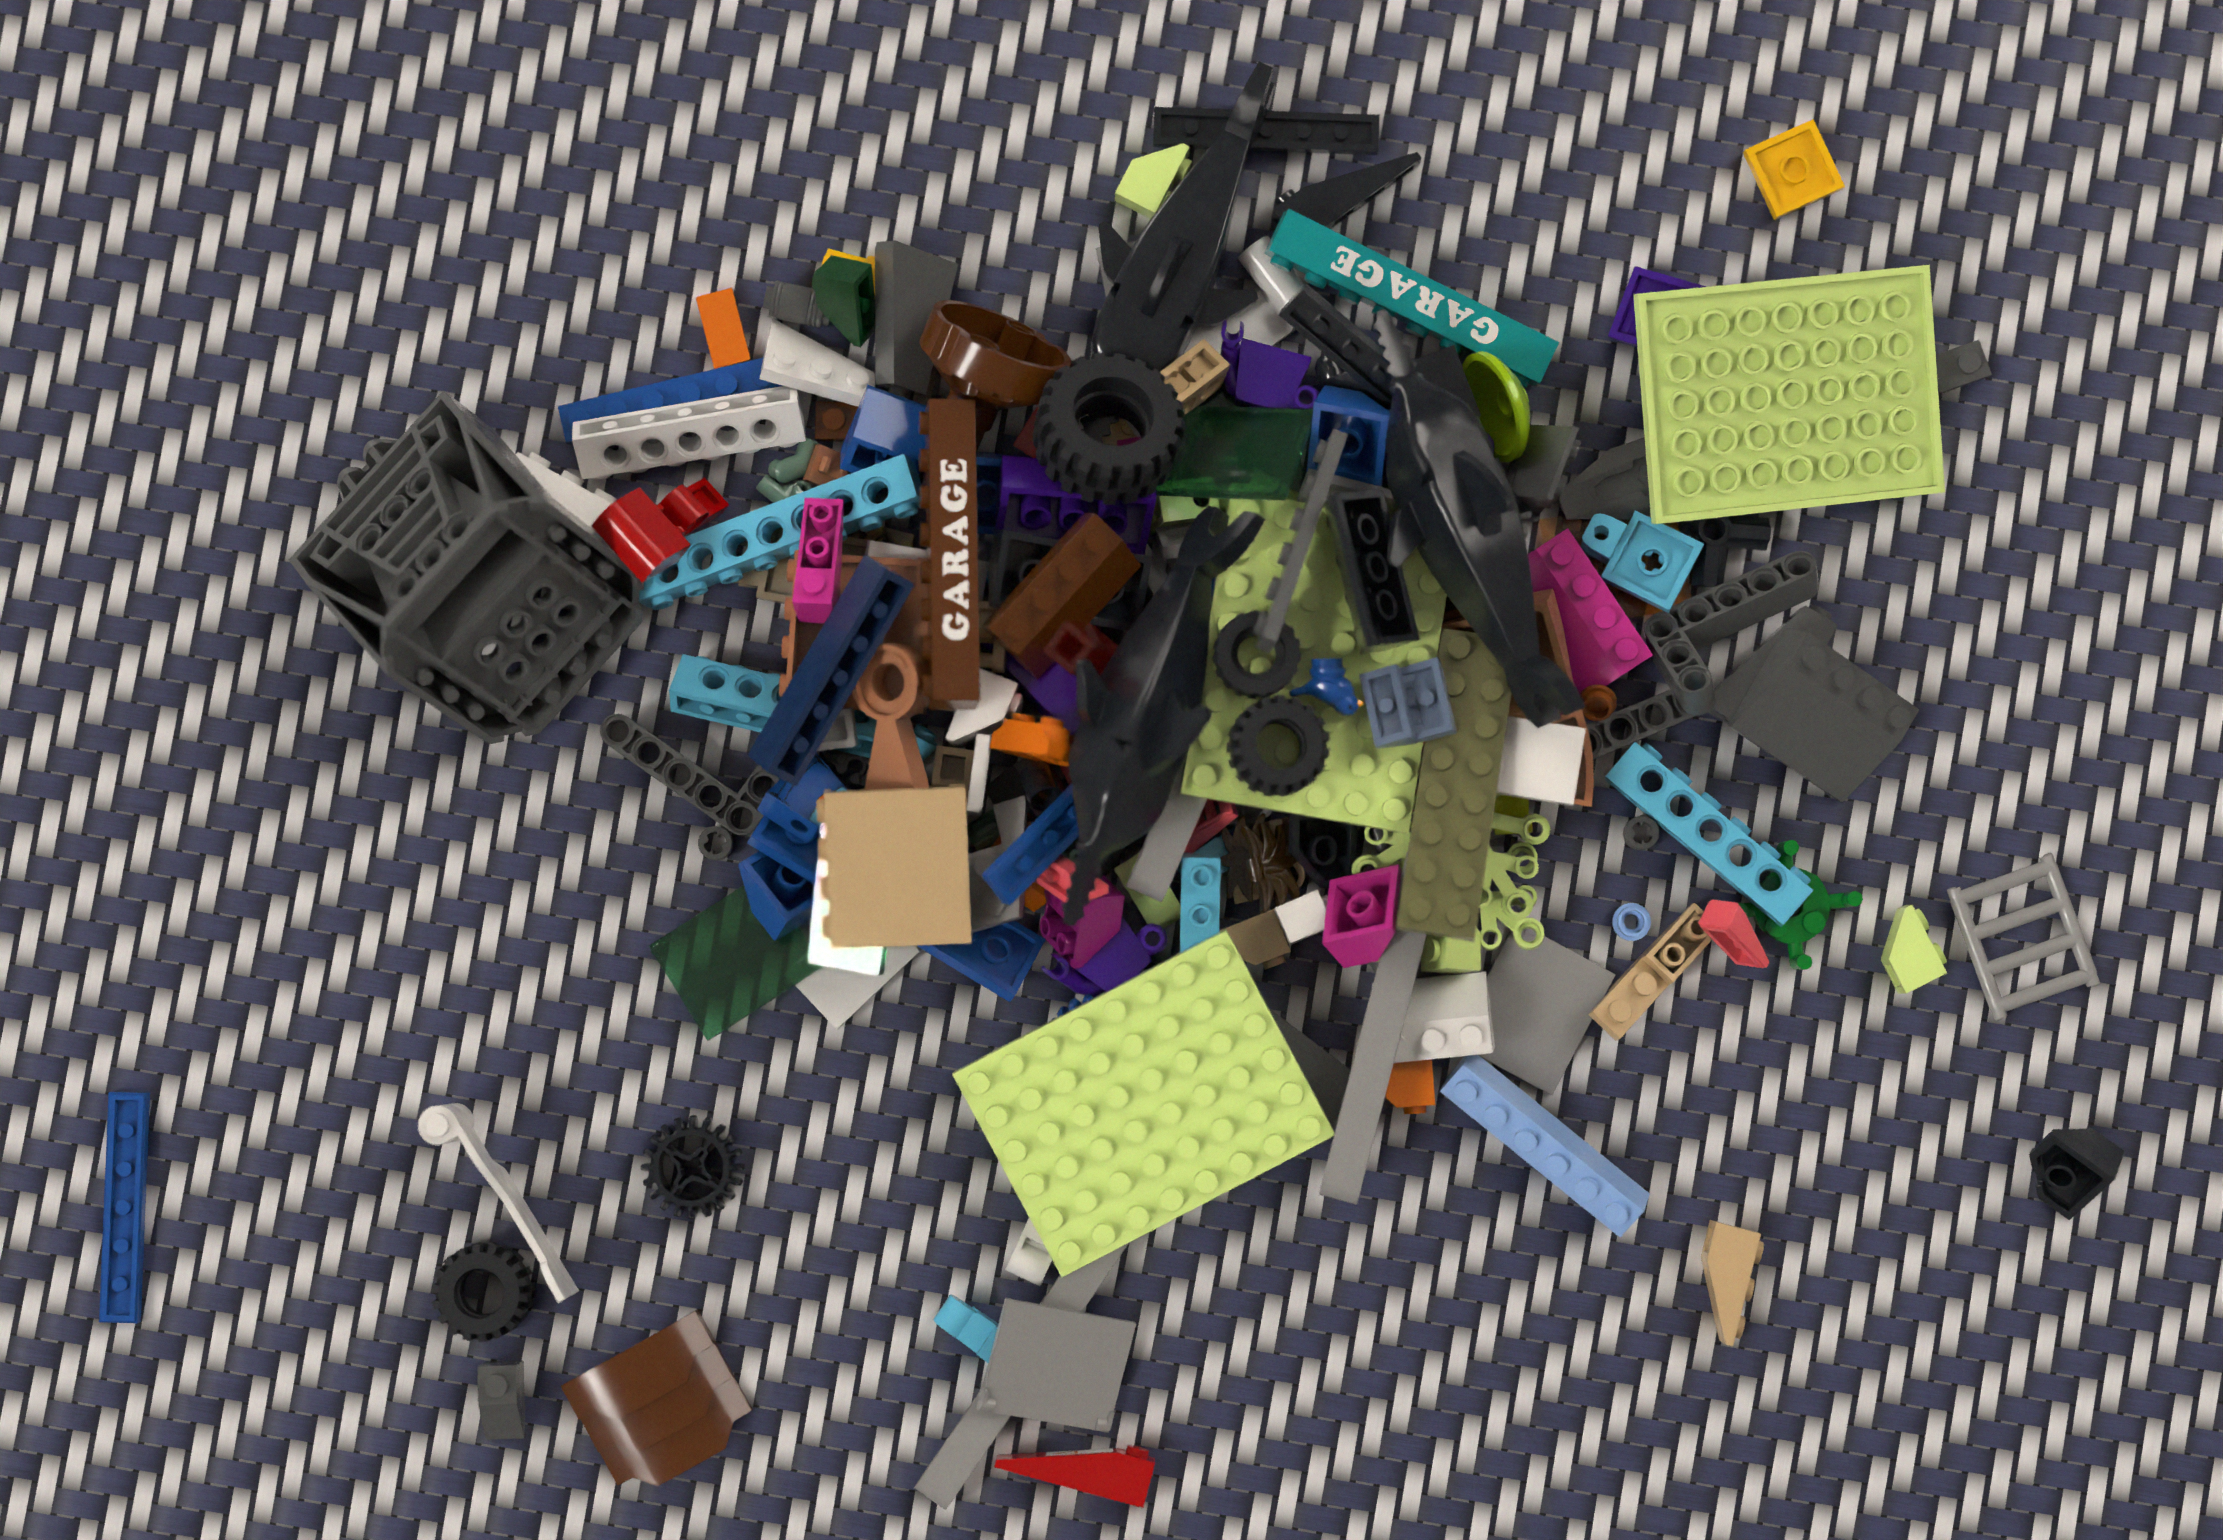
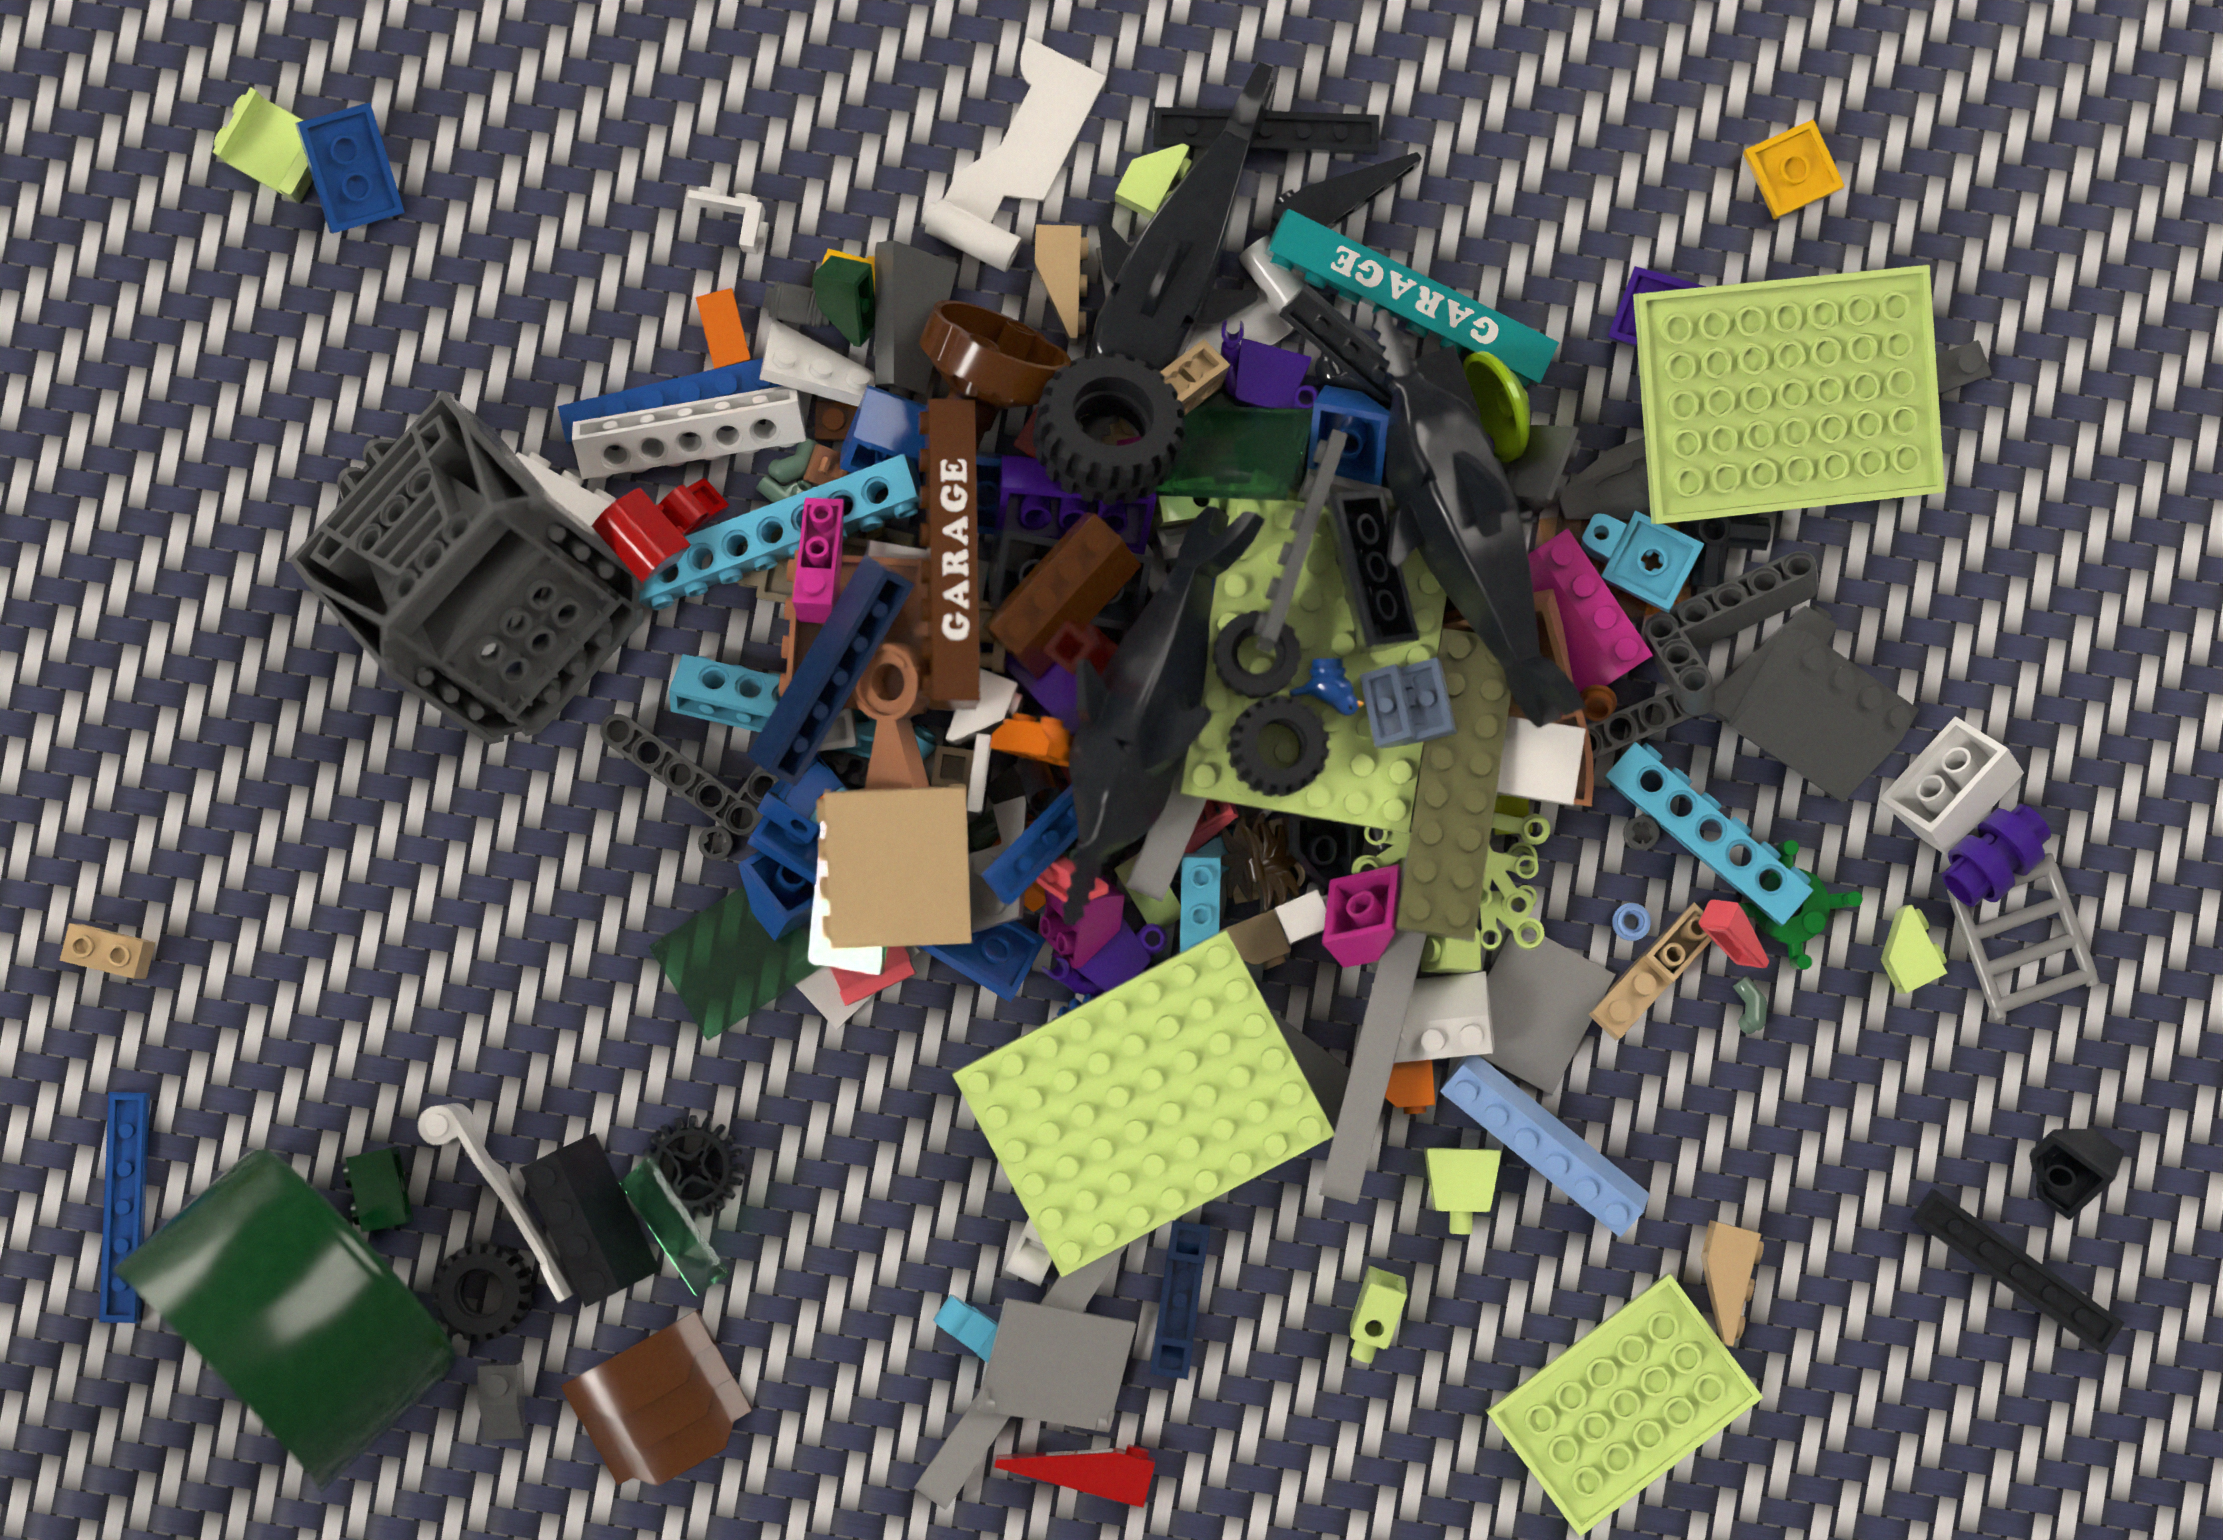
(107, 951): none -> tan brick
(265, 146): none -> yellowish green panel
(292, 1312): none -> dark green piece
(350, 167): none -> blue plate
(378, 1189): none -> dark green brick
(590, 1219): none -> black slope
(673, 1226): none -> clear green piece
(753, 230): none -> white bracket
(859, 985): none -> coral panel
(1025, 160): none -> white door
(1058, 267): none -> tan slope
(1179, 1300): none -> dark blue slope
(1379, 1300): none -> yellowish green torso
(1462, 1183): none -> yellowish green torso
(1624, 1404): none -> yellowish green plate
(1755, 1007): none -> sand green arm
(1952, 785): none -> white slope
(2006, 845): none -> dark purple piece
(2017, 1271): none -> black plate

